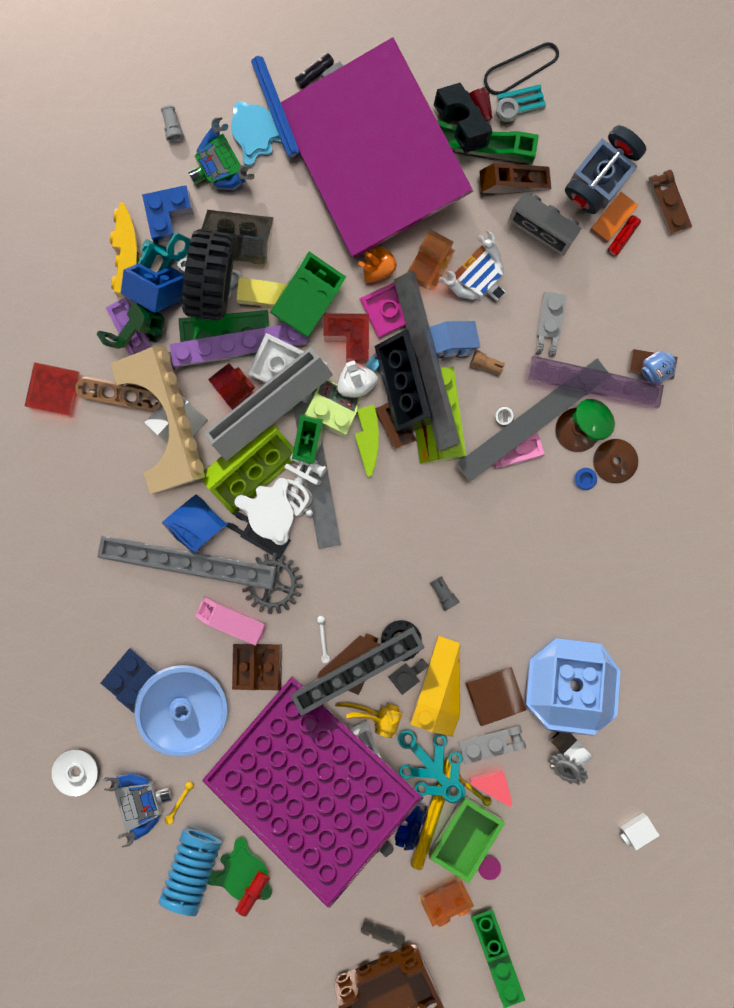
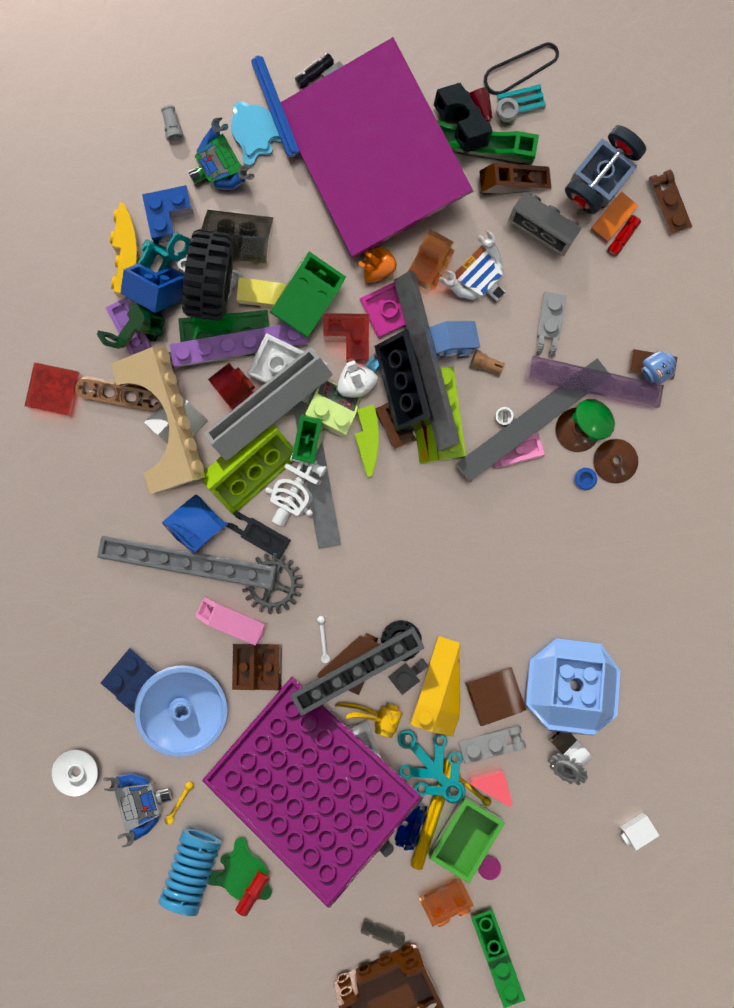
(270, 512): white tile -> none
(443, 592): dark grey pin -> none

